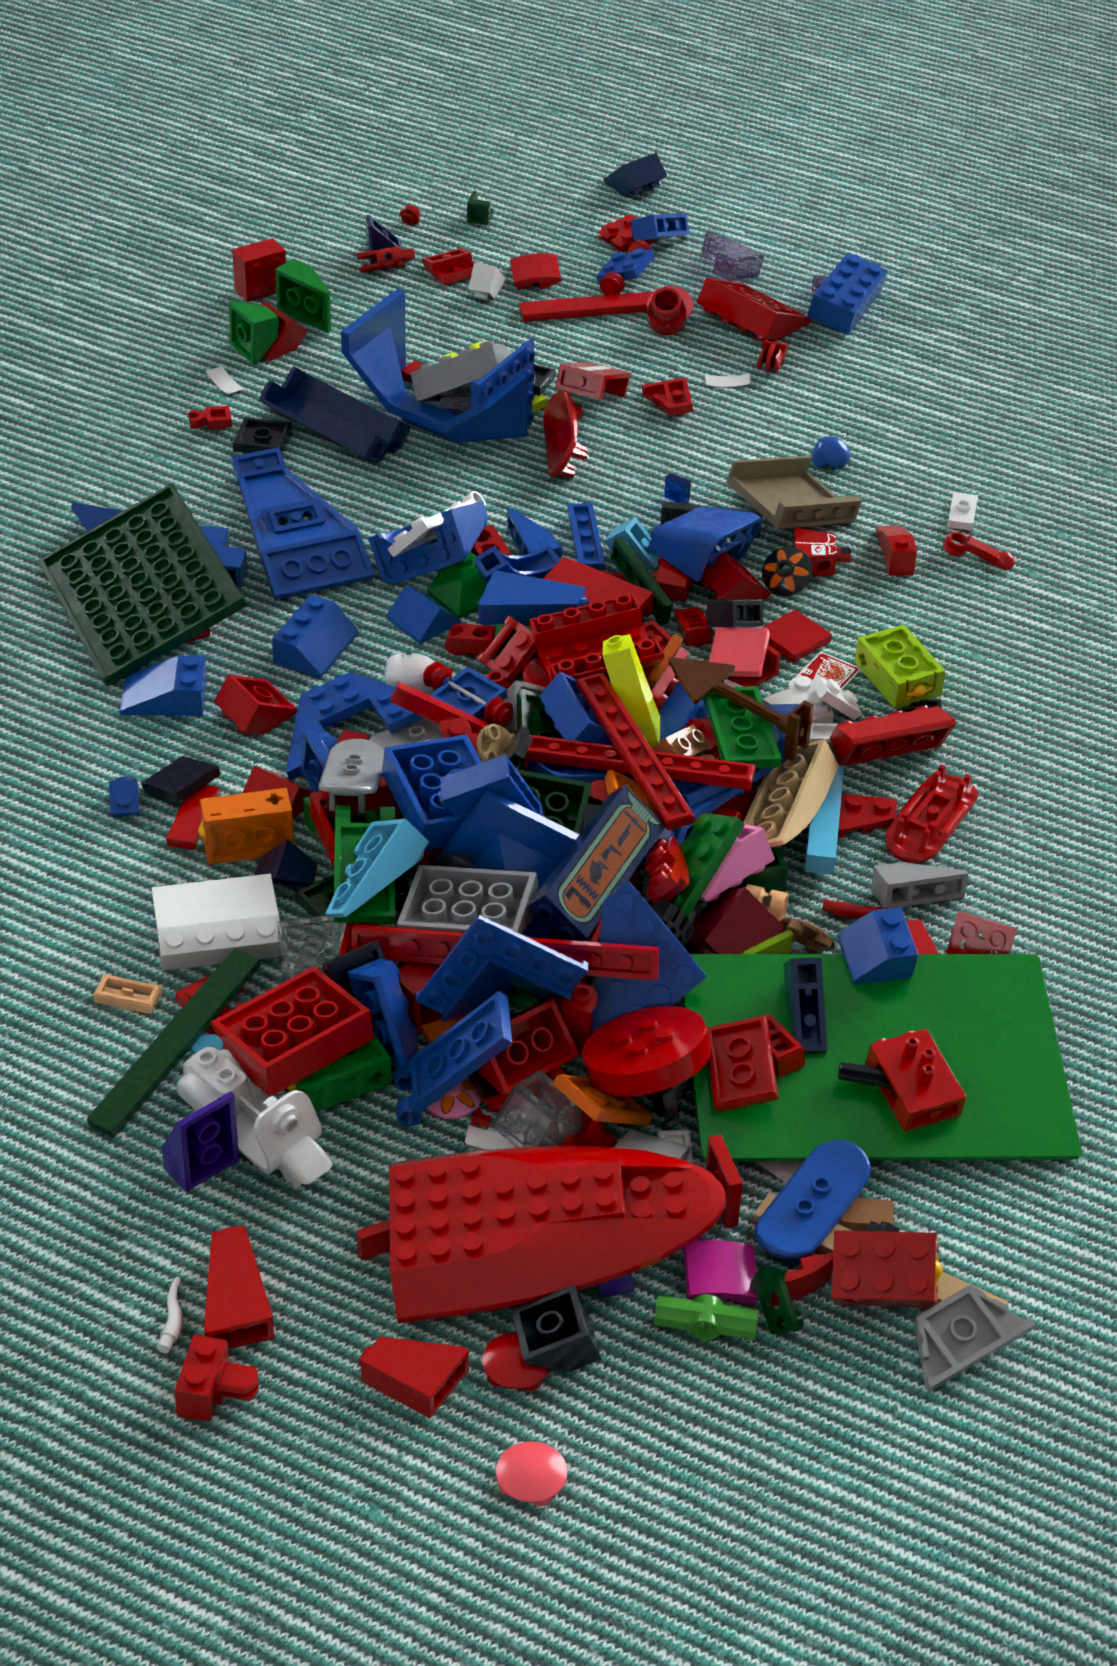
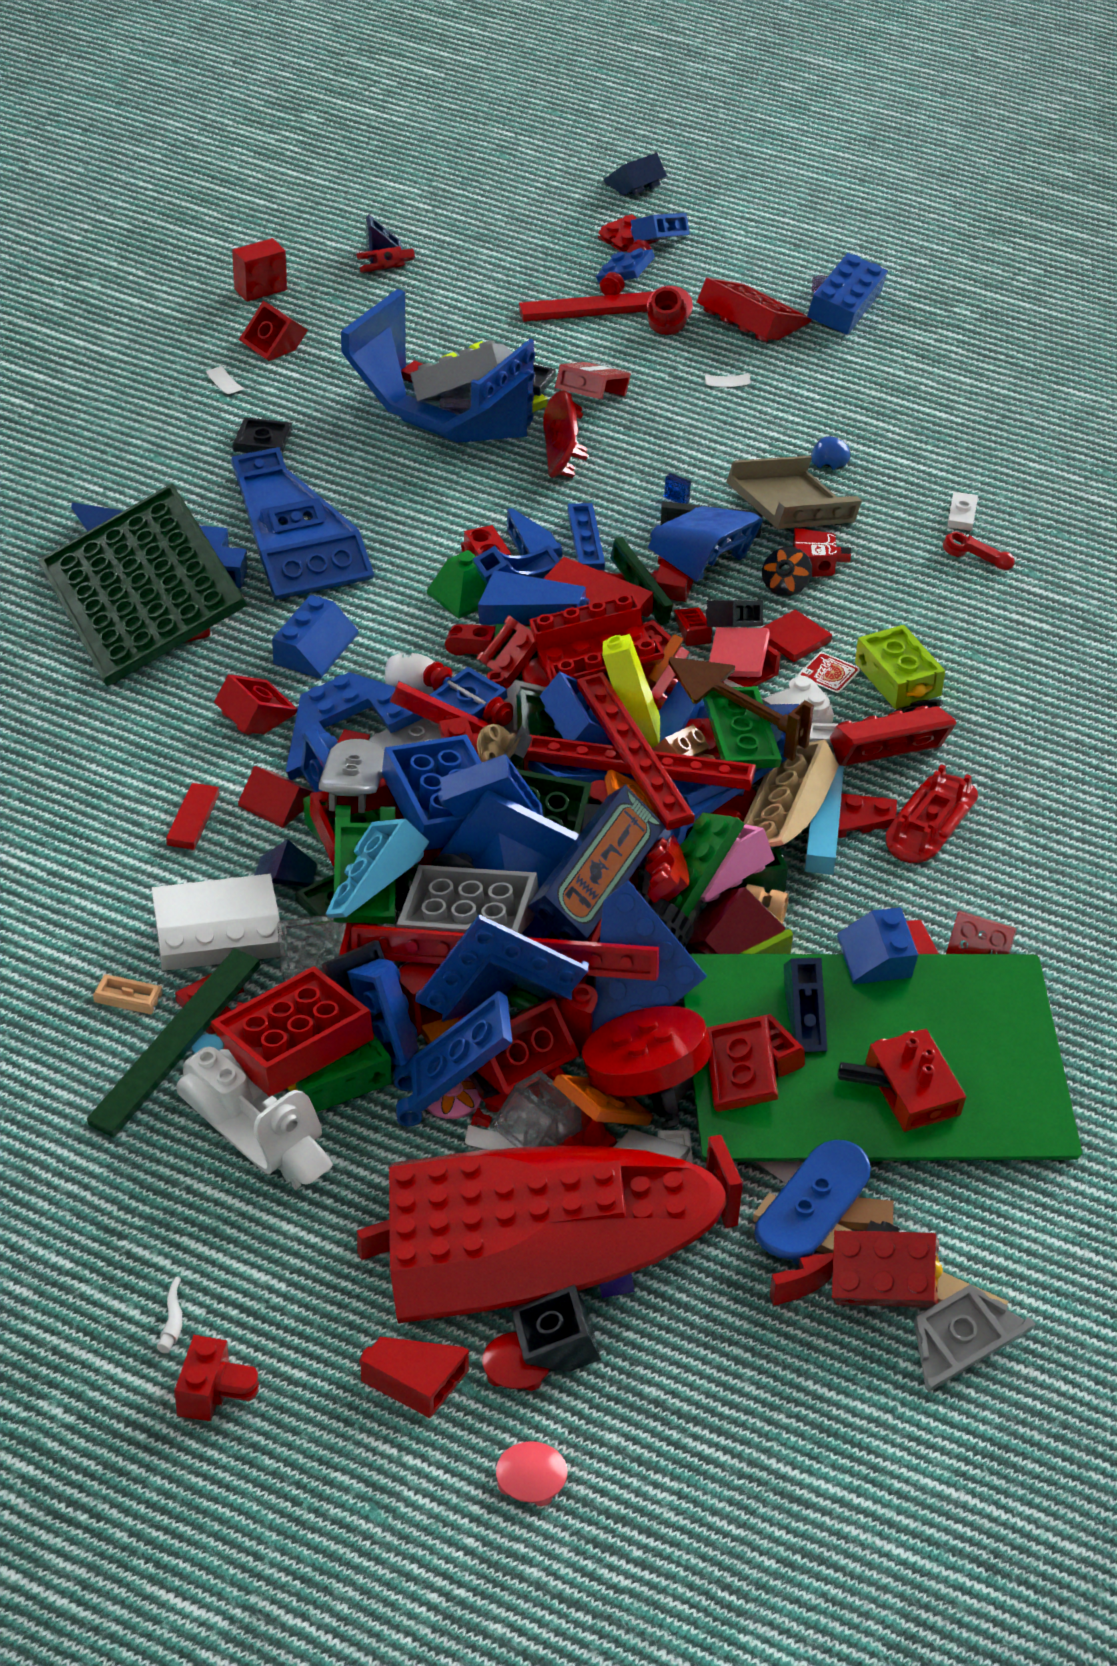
(124, 797): blue bracket -> none
(167, 688): blue slope -> none
(181, 778): black tile -> none
(202, 1143): dark purple slope -> none
(213, 417): red plate -> none
(235, 1292): red slope -> none
(245, 825): orange piece -> none
(252, 329): green slope -> none
(303, 294): green slope -> none
(335, 415): dark blue panel -> none
(410, 215): red plate -> none
(420, 615): blue slope -> none
(423, 528): white hinge -> none
(450, 266): red slope -> none
(453, 544): blue windscreen -> none
(478, 210): dark green panel -> none
(485, 281): white slope -> none
(535, 268): red slope -> none
(637, 539): medium azure slope -> none
(670, 396): red wing -> none
(706, 1317): bright green piece -> none
(720, 1270): dark pink slope -> none
(731, 258): clear purple arch -> none
(732, 581): red slope -> none
(764, 1283): dark green piece -> none
(772, 354): red arm -> none
(809, 935): medium nougat dish -> none
(833, 695): white plate -> none
(847, 910): red animal -> none
(897, 549): red slope -> none
(916, 884): light grey slope -> none

